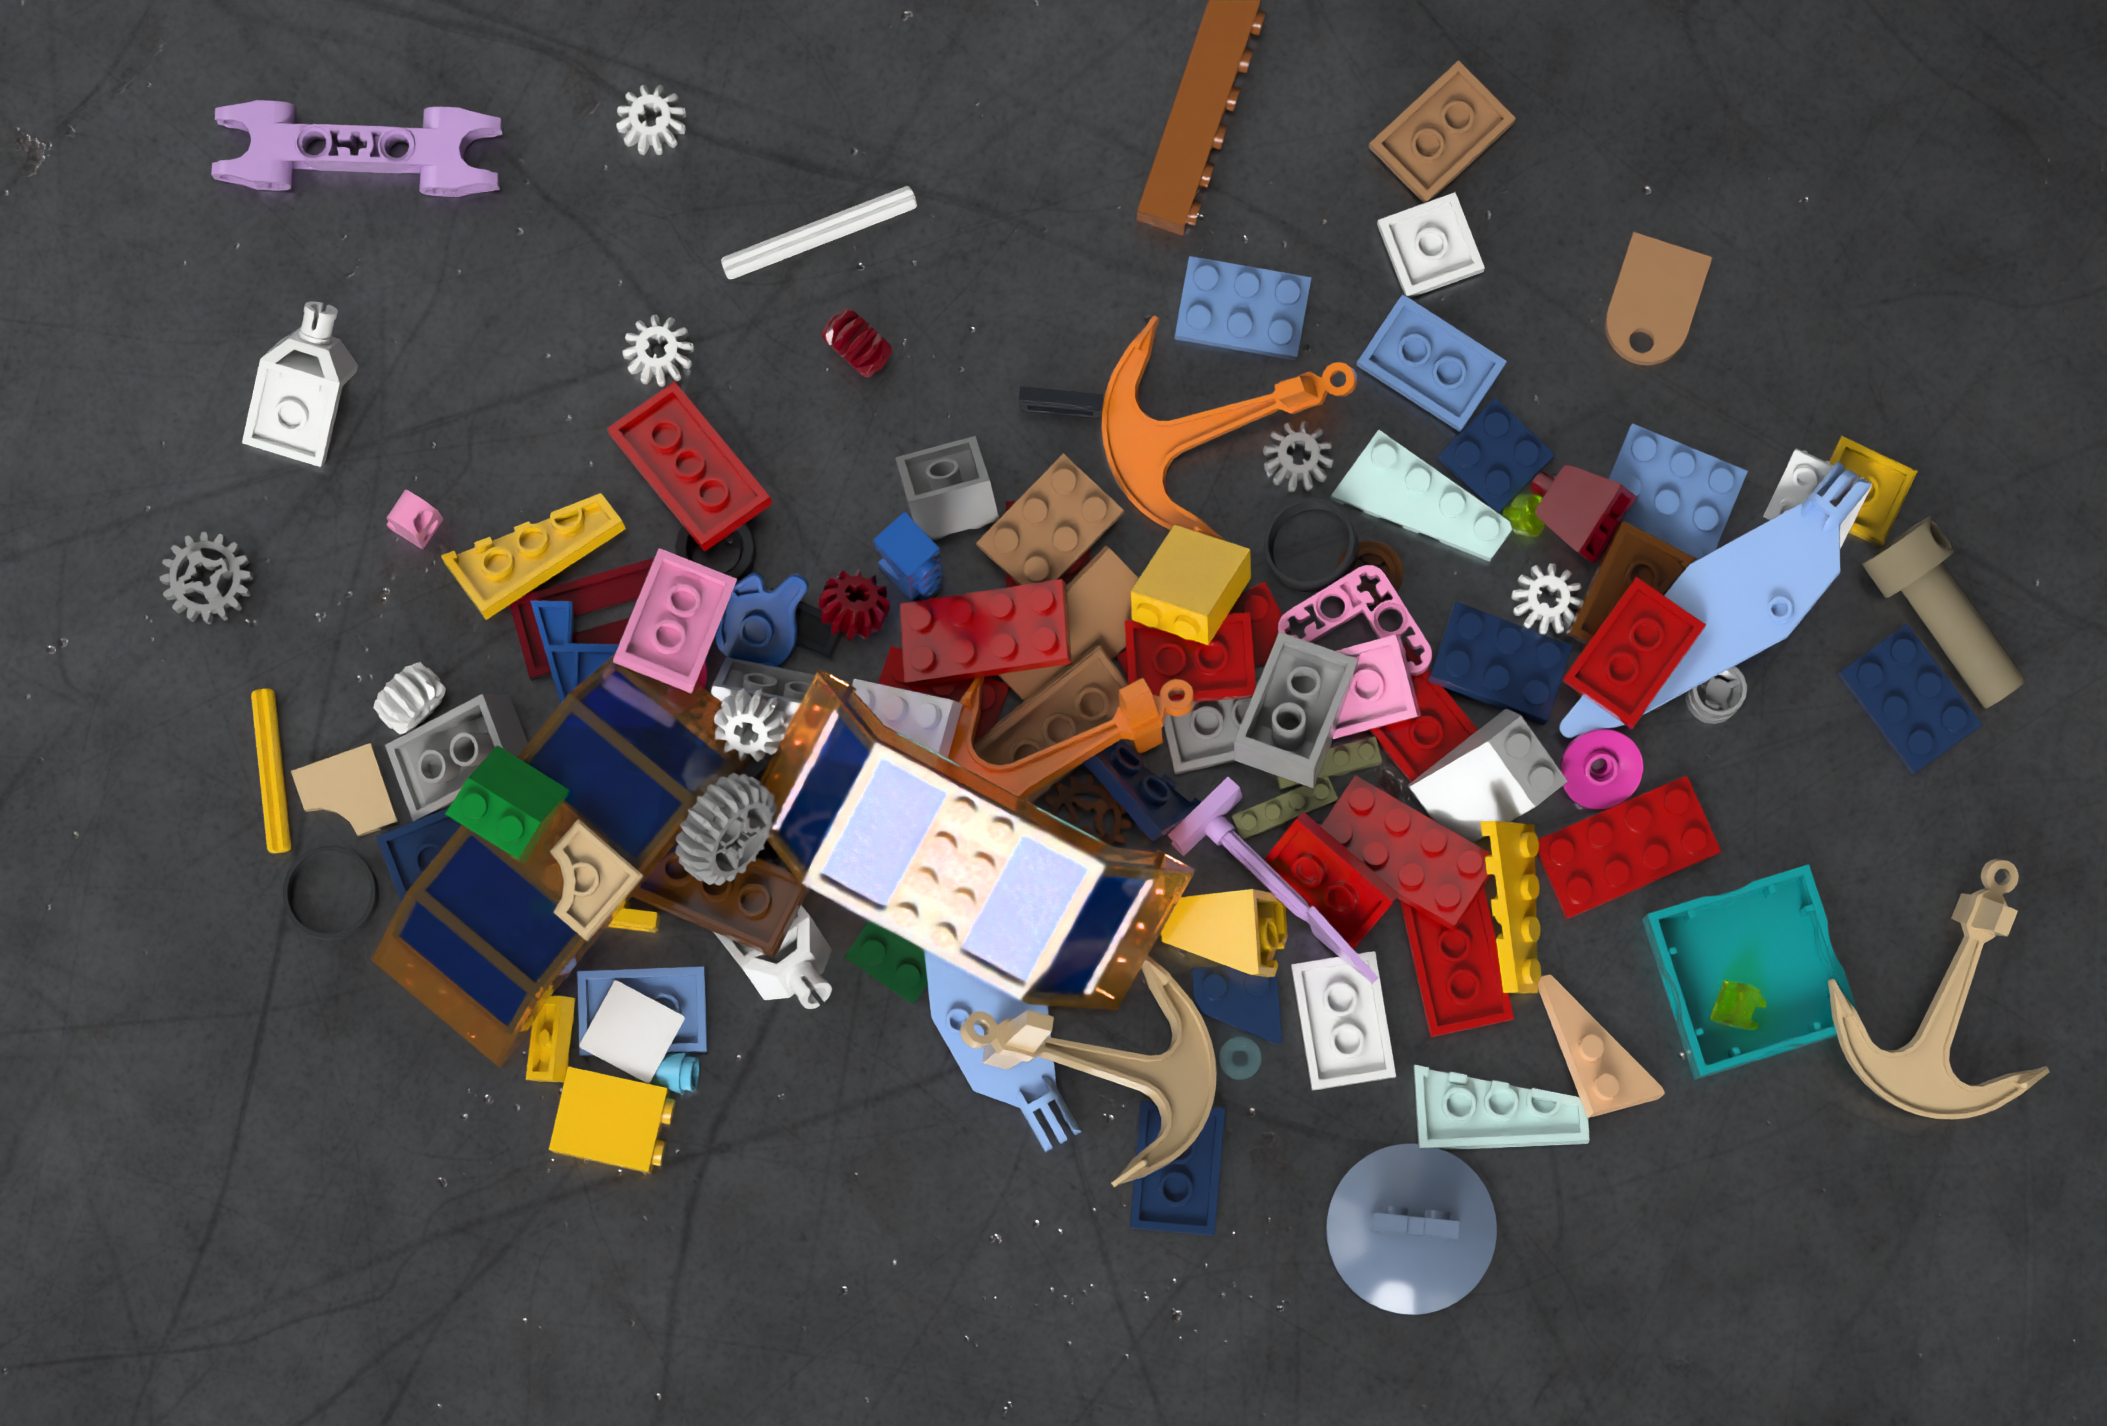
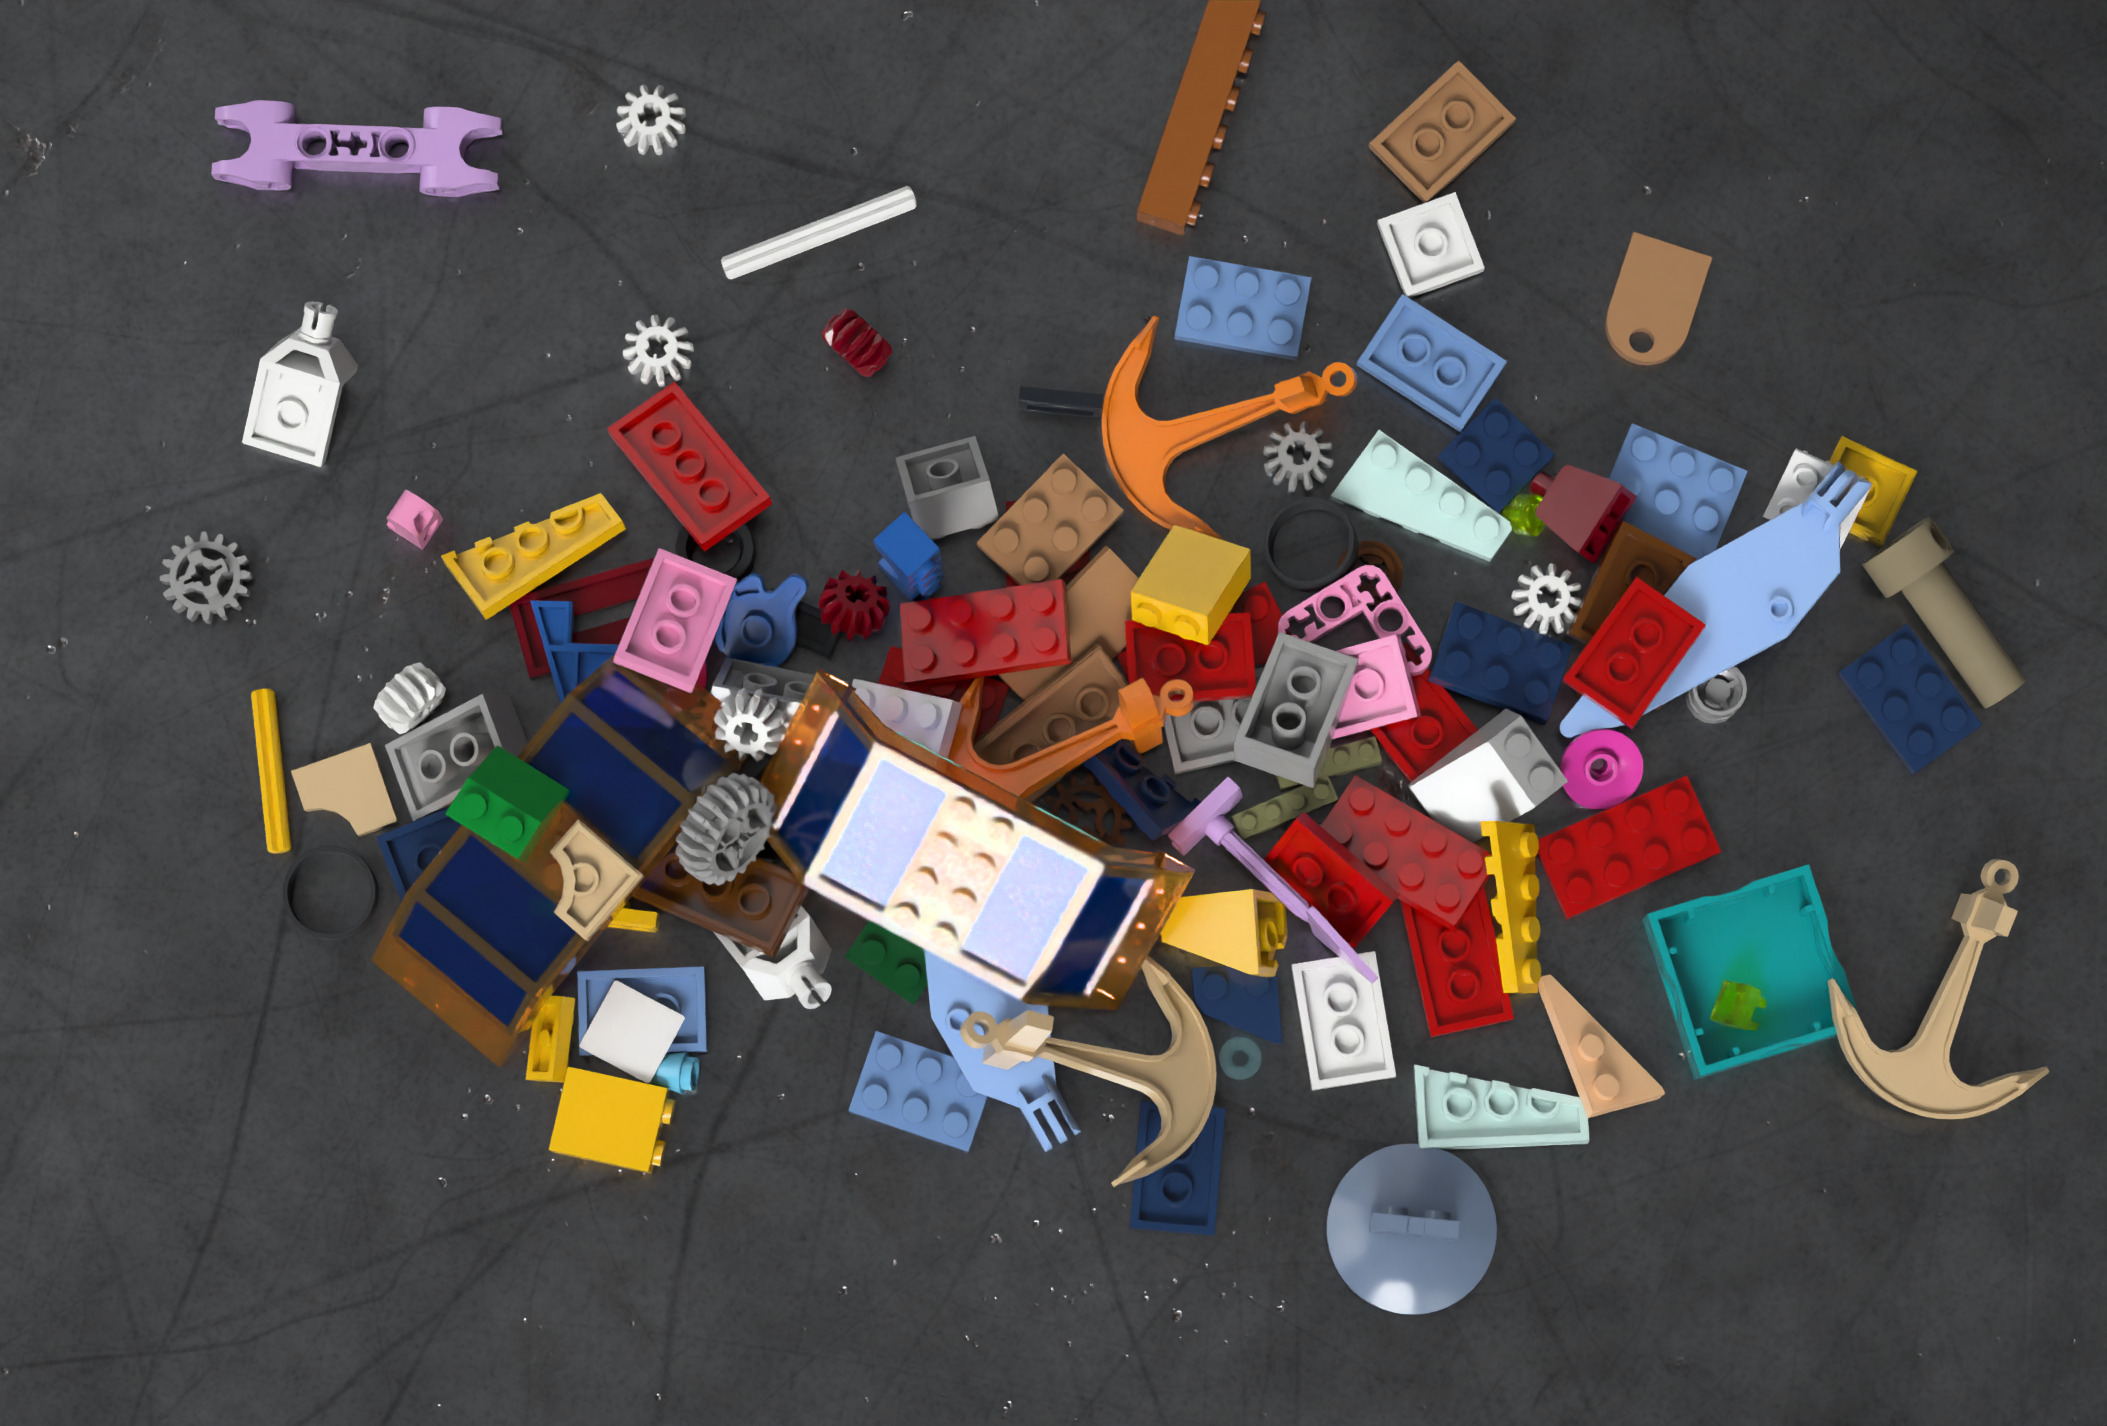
(918, 1092): none -> medium blue plate

